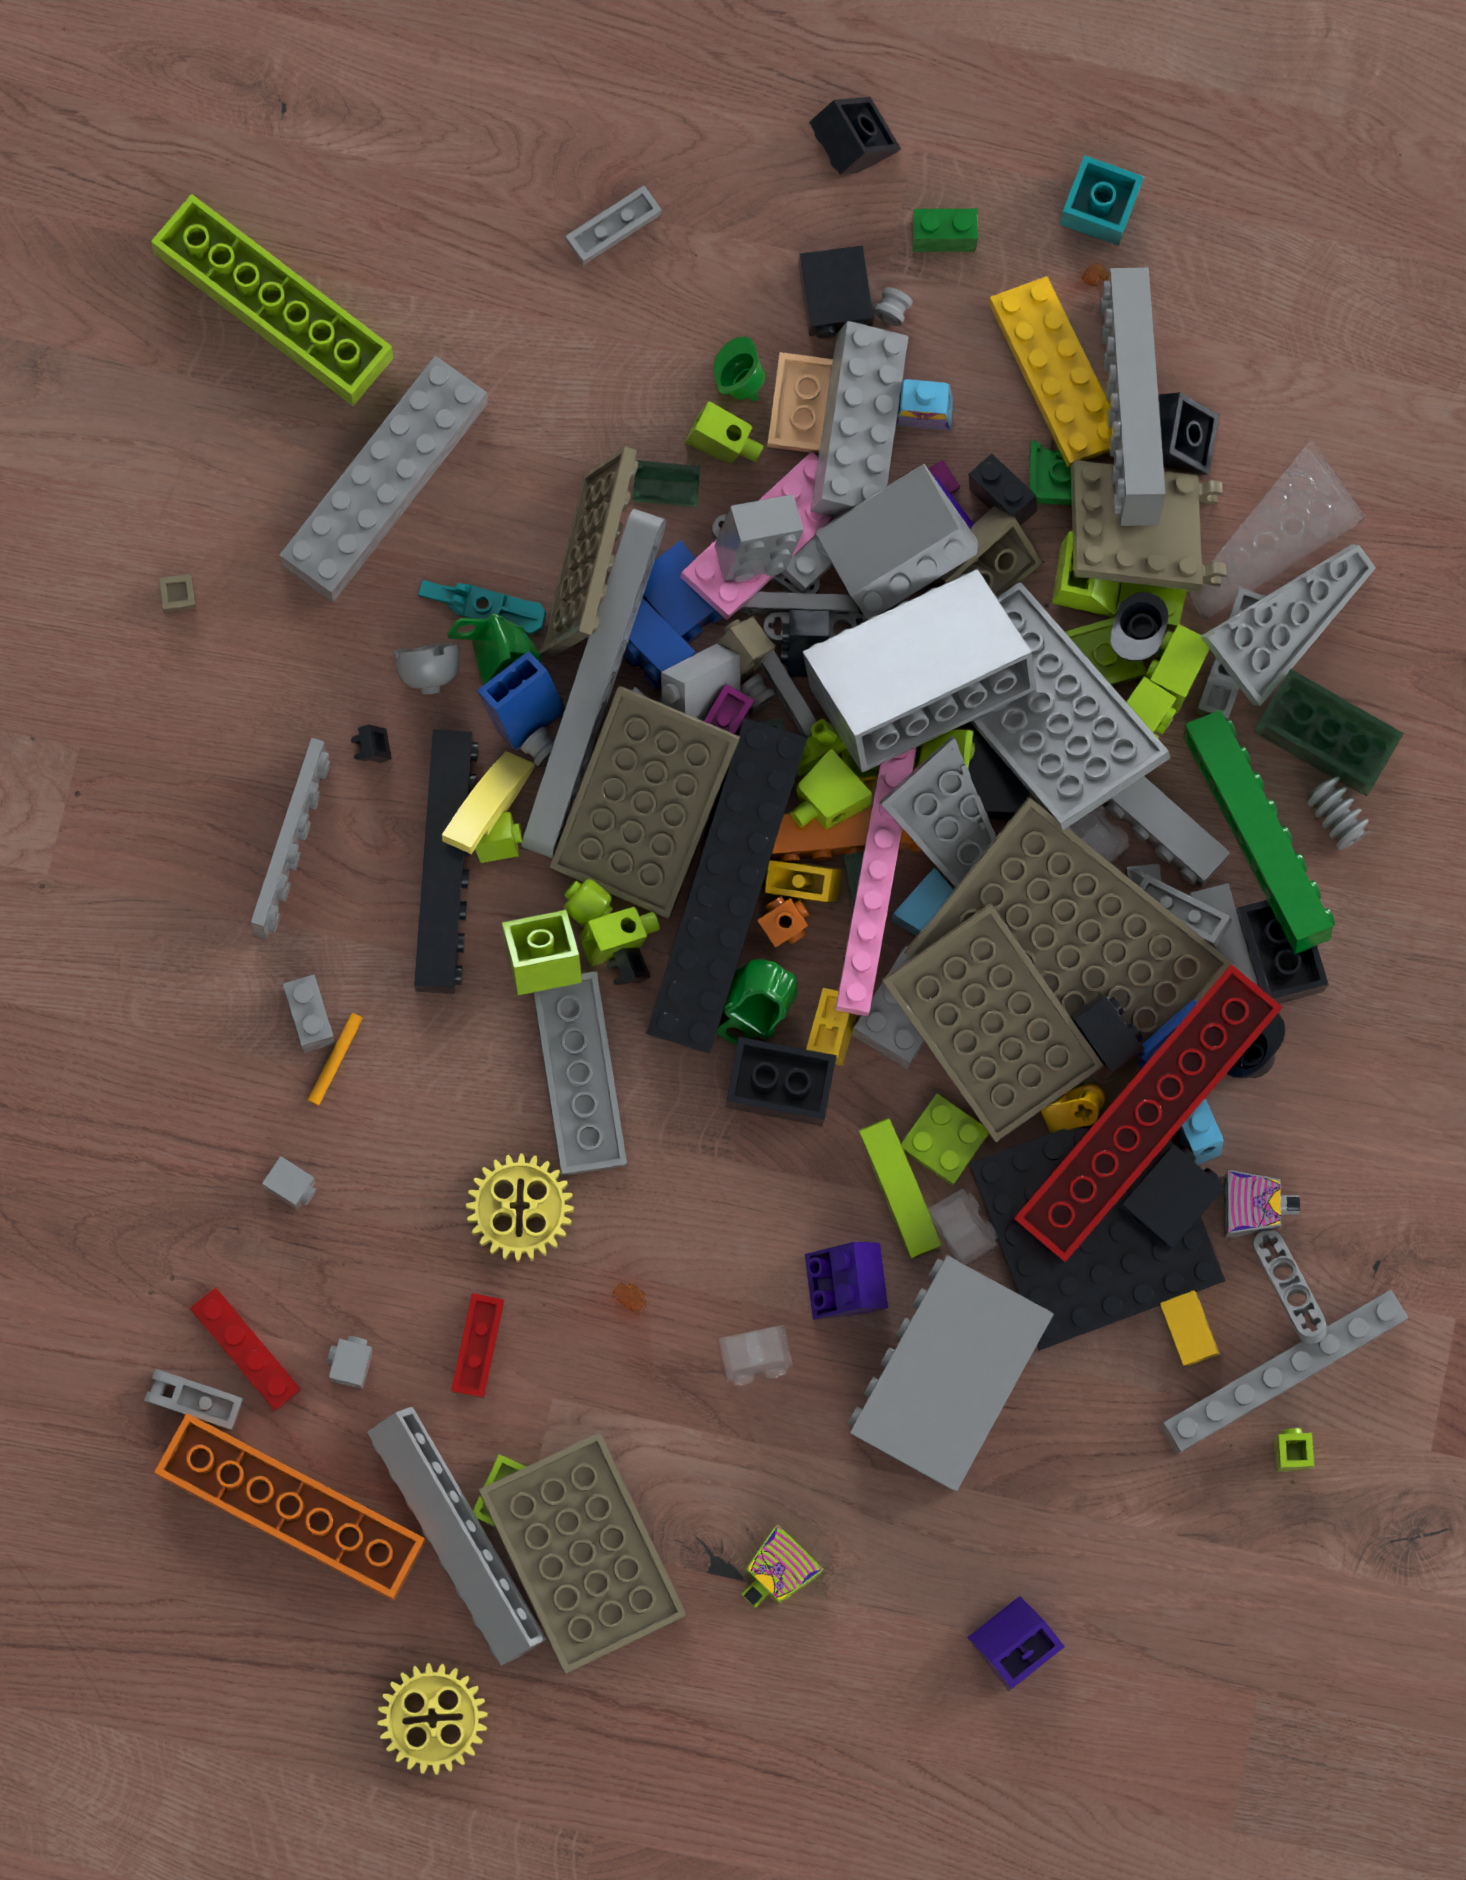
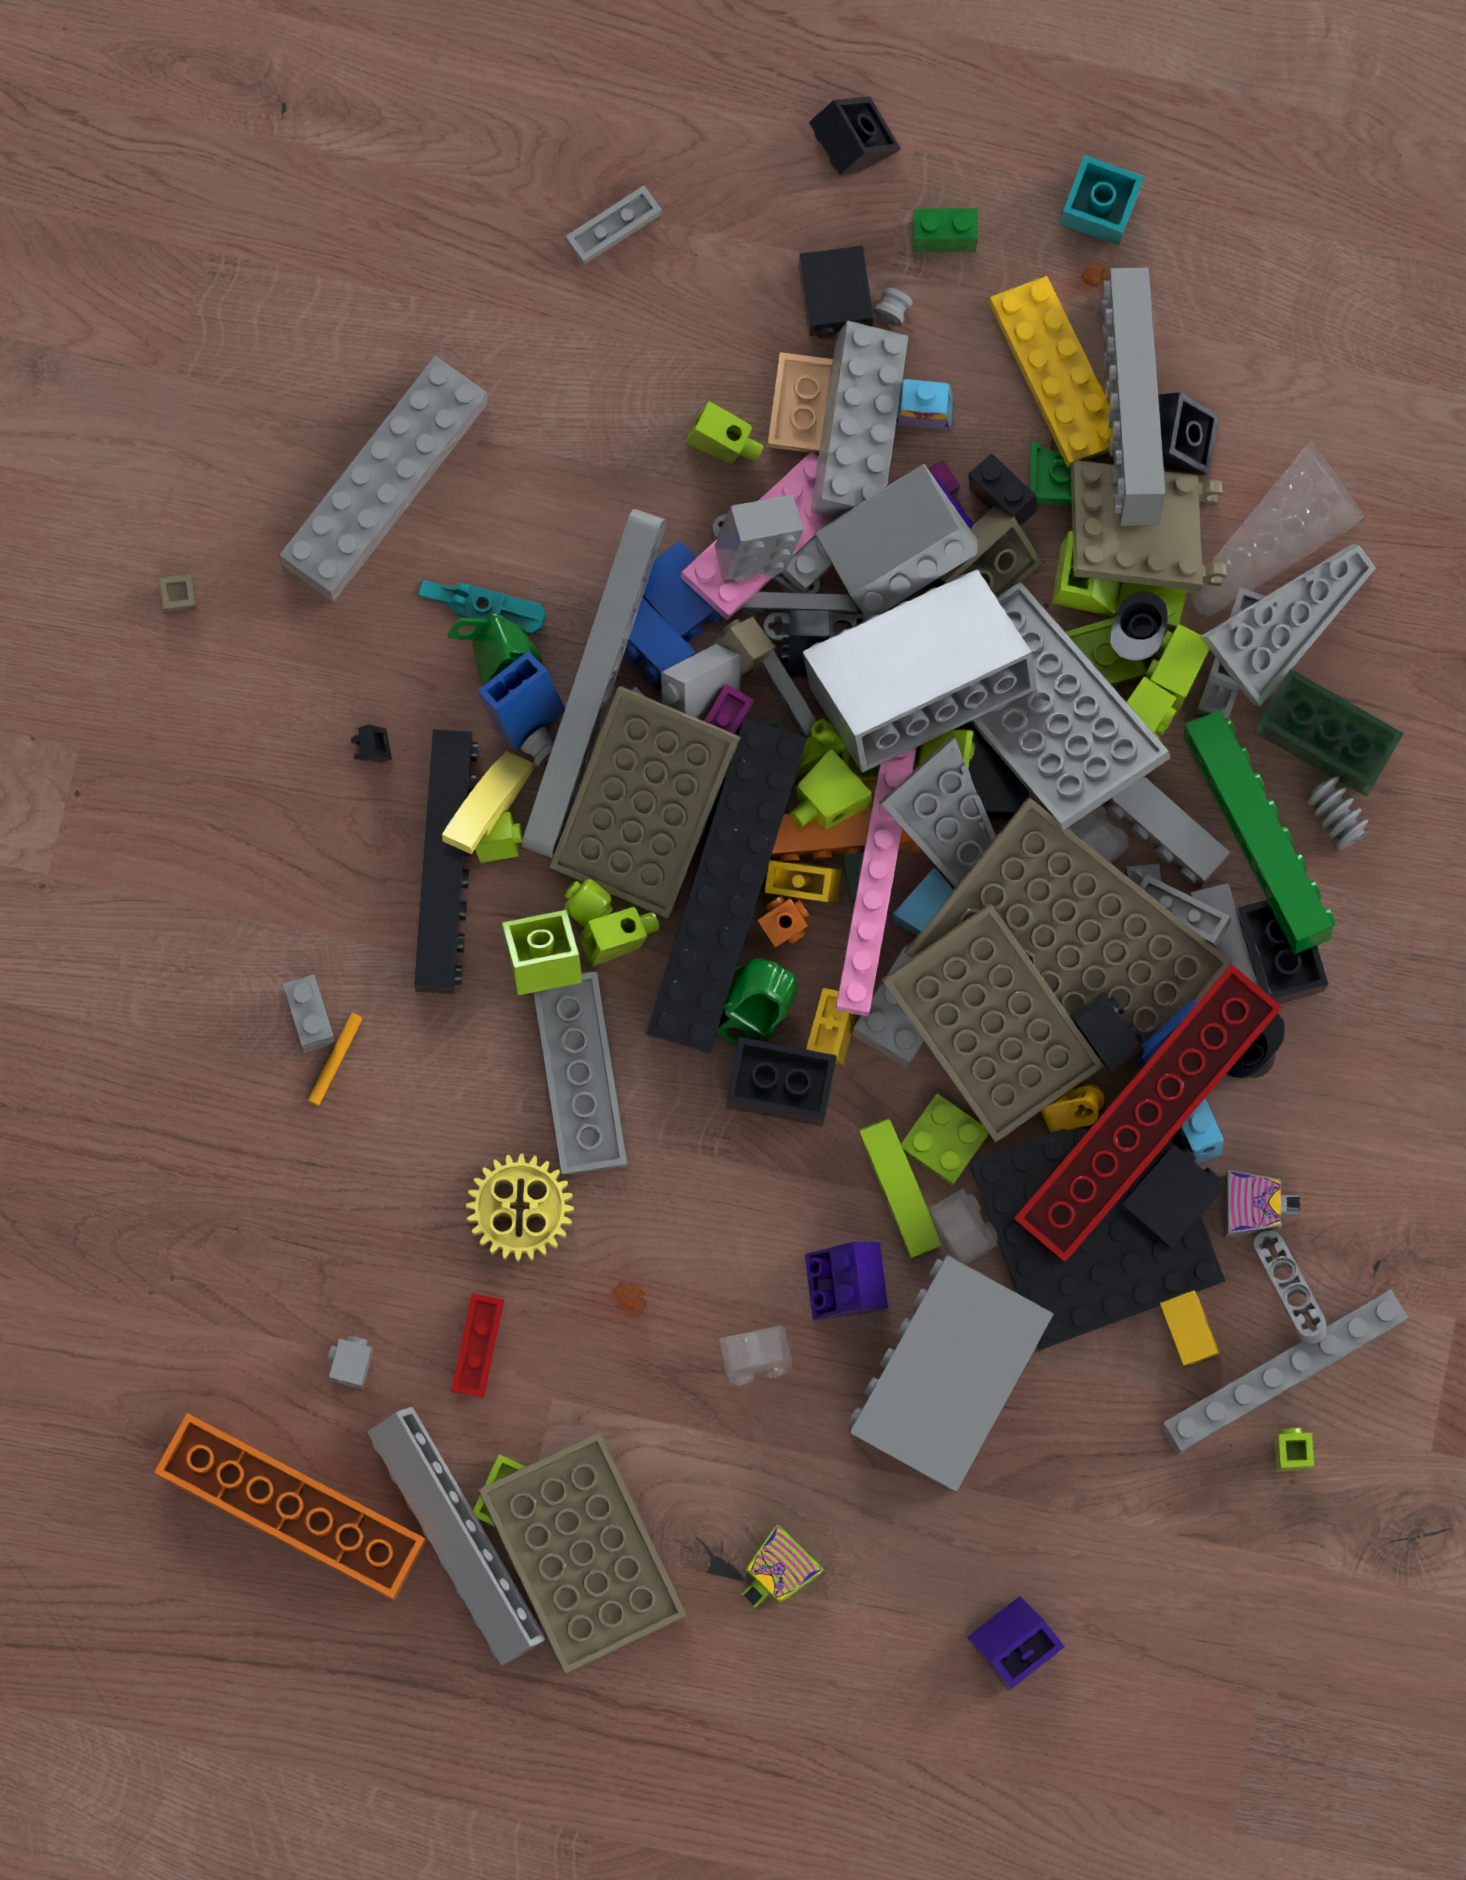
(195, 1399): light grey plate -> none
(245, 1349): red plate -> none
(272, 300): lime brick -> none
(290, 1183): light grey brick -> none
(293, 829): light grey plate -> none
(428, 666): light grey cylinder -> none
(434, 1750): light yellow gear -> none
(589, 552): dark tan plate -> none
(630, 965): black tile -> none
(666, 483): clear green hinge -> none
(739, 369): green piece -> none
(758, 692): light grey wheel -> none

